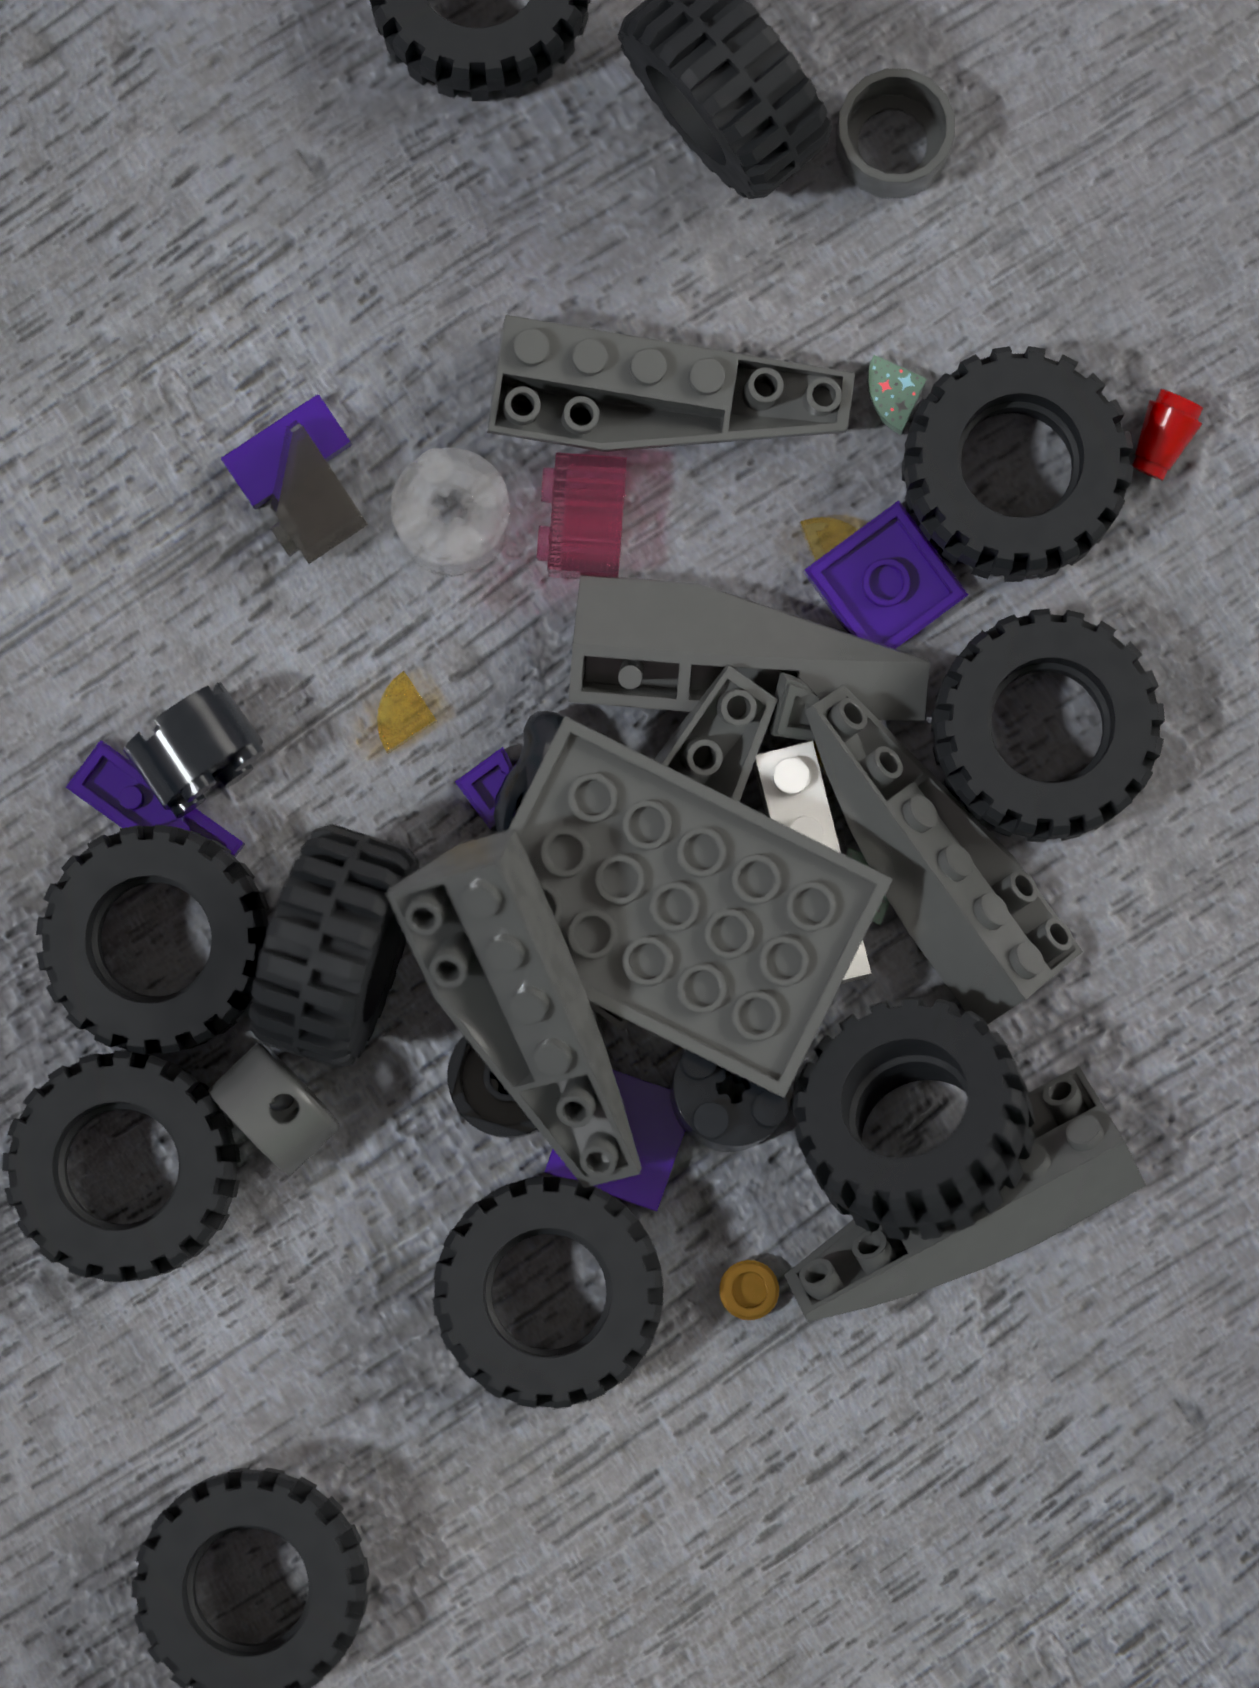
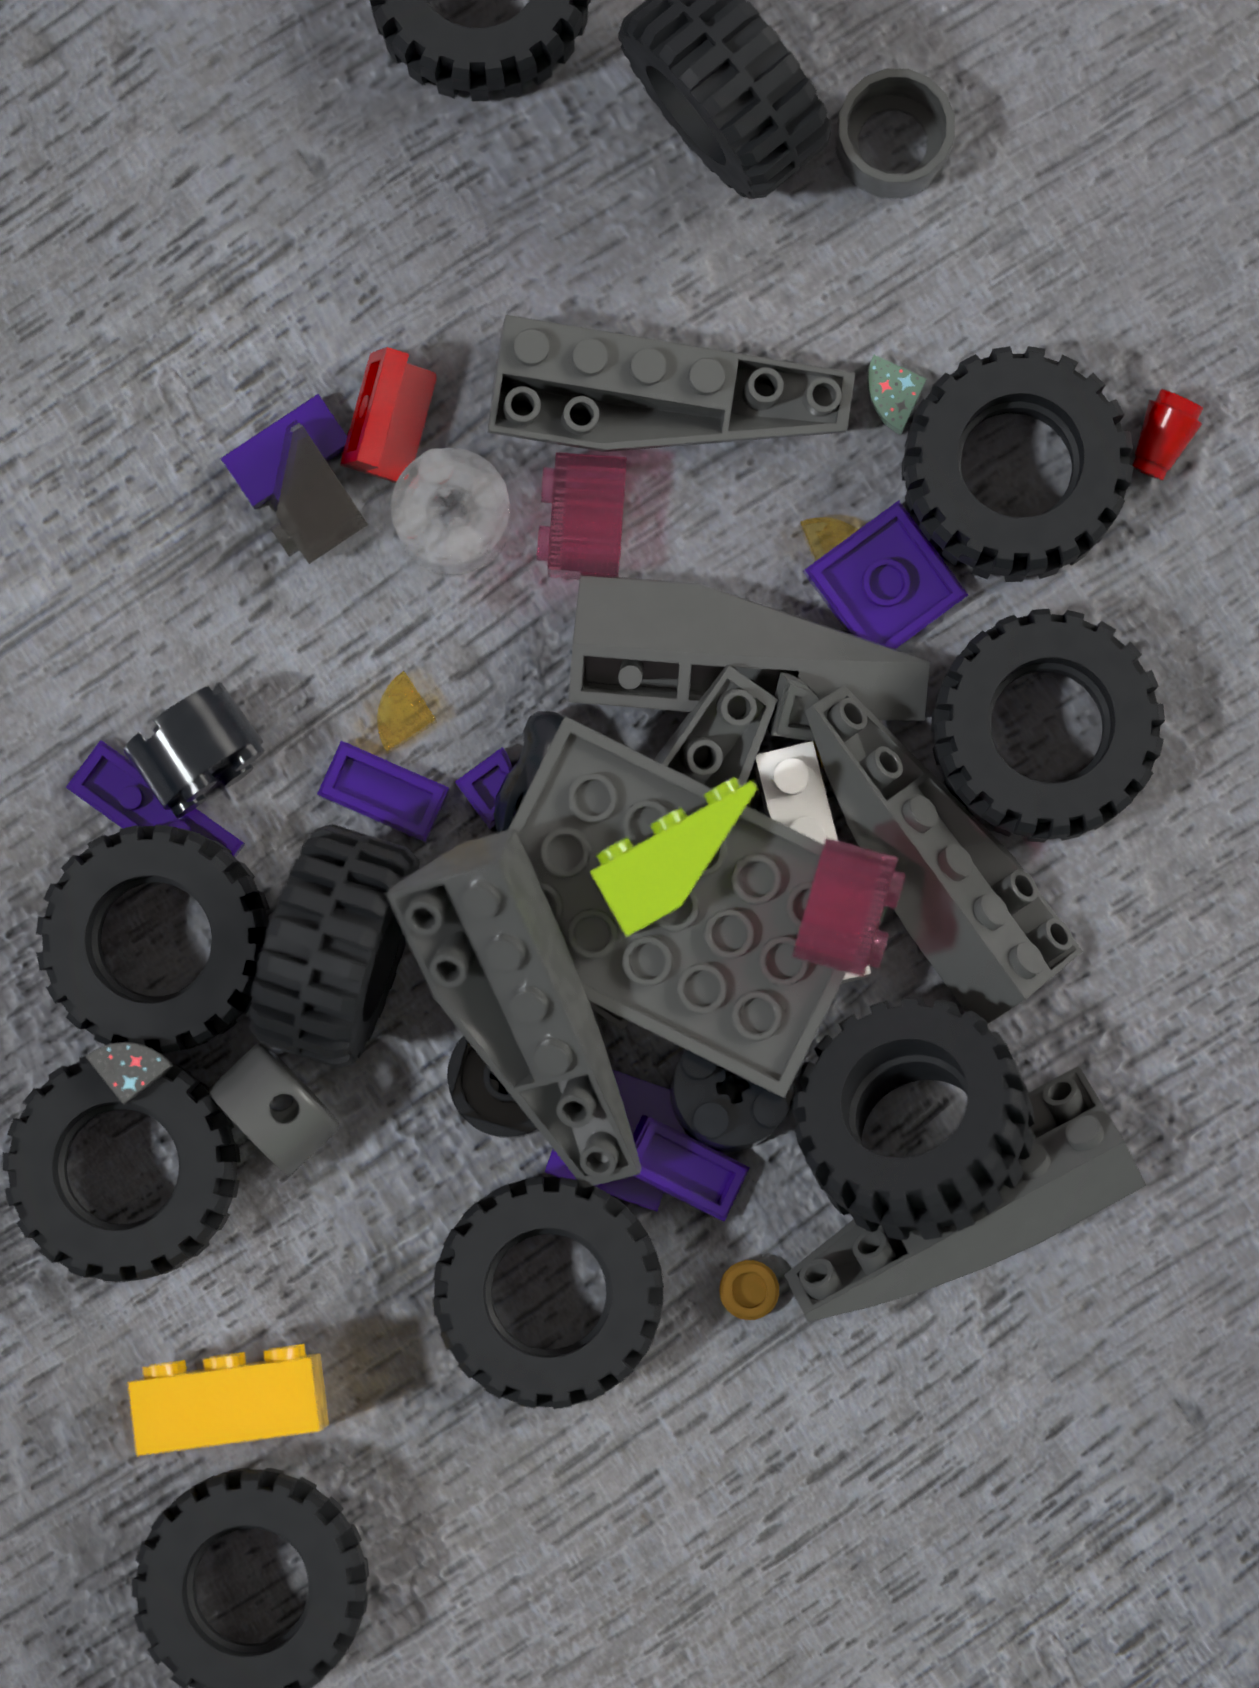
(128, 1068): none -> dark grey tile
(228, 1400): none -> yellow brick
(383, 791): none -> dark purple tile
(388, 415): none -> red panel
(662, 871): none -> lime slope
(687, 1168): none -> dark purple tile
(847, 907): none -> clear pink brick

